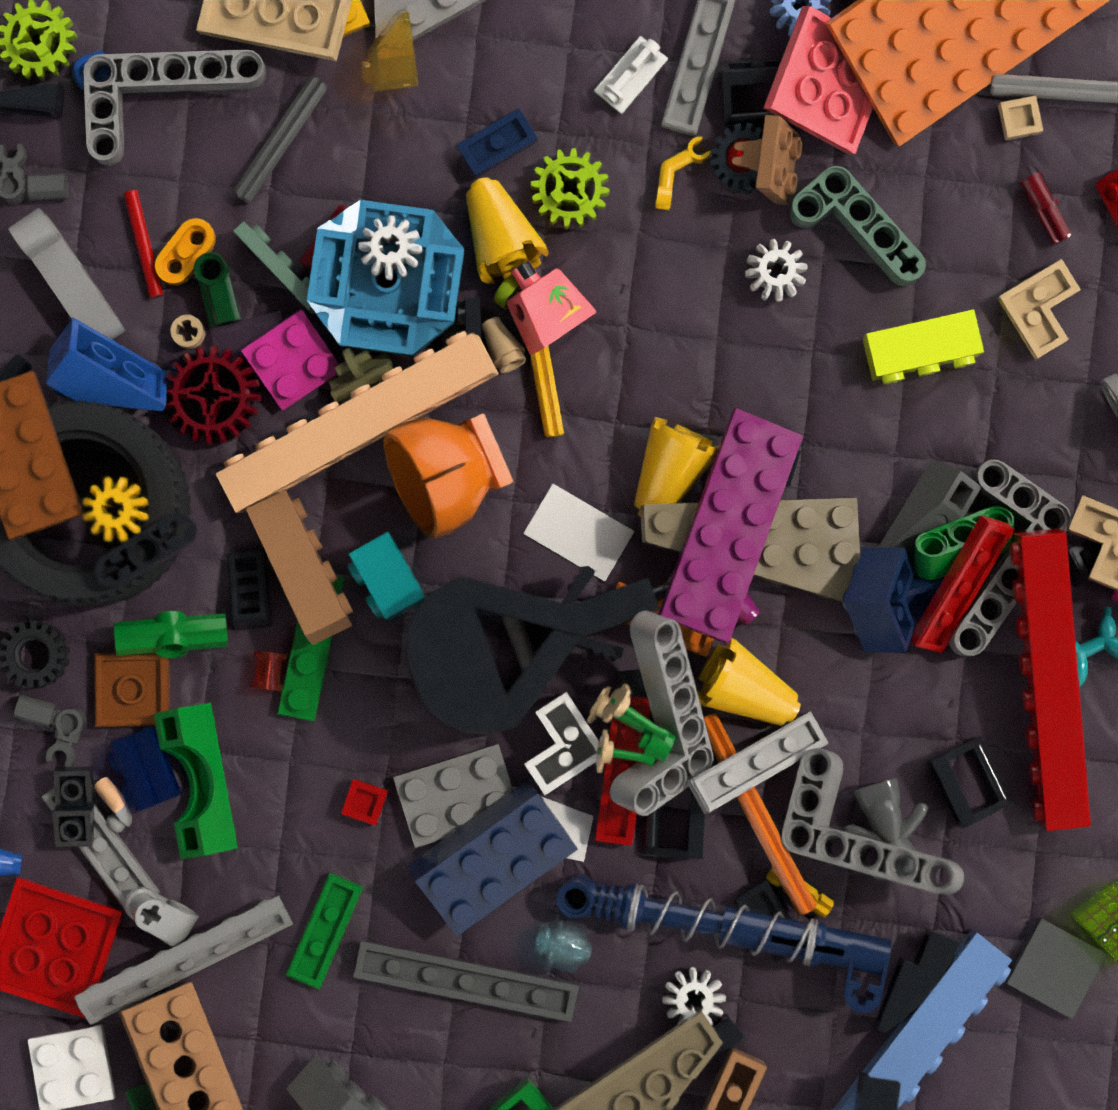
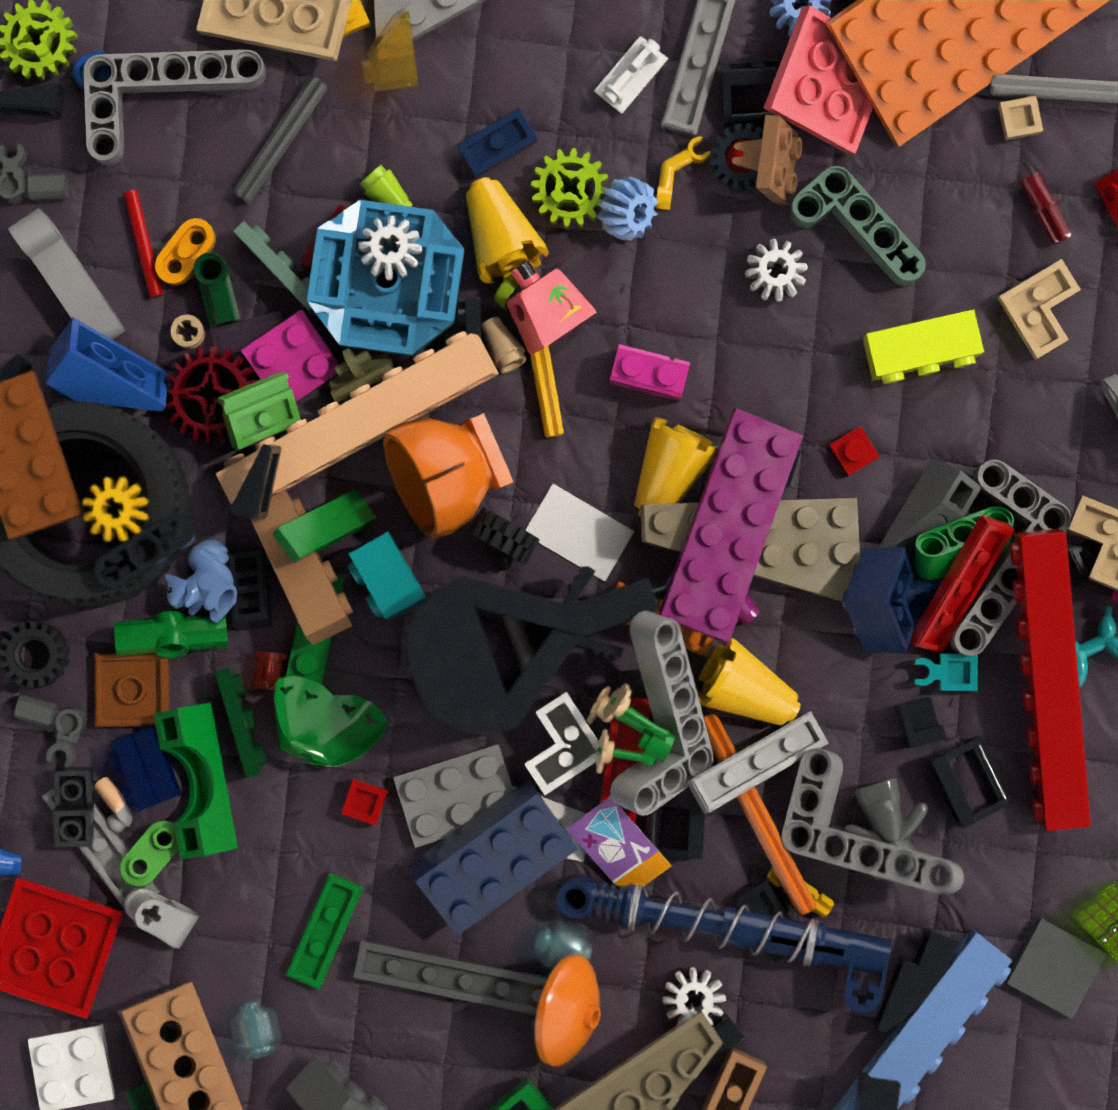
(150, 853): none -> bright green plate
(183, 960): light grey plate -> none
(209, 585): none -> medium blue animal
(241, 721): none -> dark green plate
(255, 1030): none -> clear light blue head
(257, 489): none -> black slope
(259, 410): none -> bright green plate
(321, 724): none -> green piece
(324, 526): none -> green tile
(384, 188): none -> lime cone
(503, 535): none -> black tyre
(567, 1011): none -> orange dish
(618, 845): none -> sticker
(627, 208): none -> light blue gear
(649, 373): none -> dark pink brick
(853, 451): none -> red plate
(919, 723): none -> black panel
(954, 672): none -> teal plate

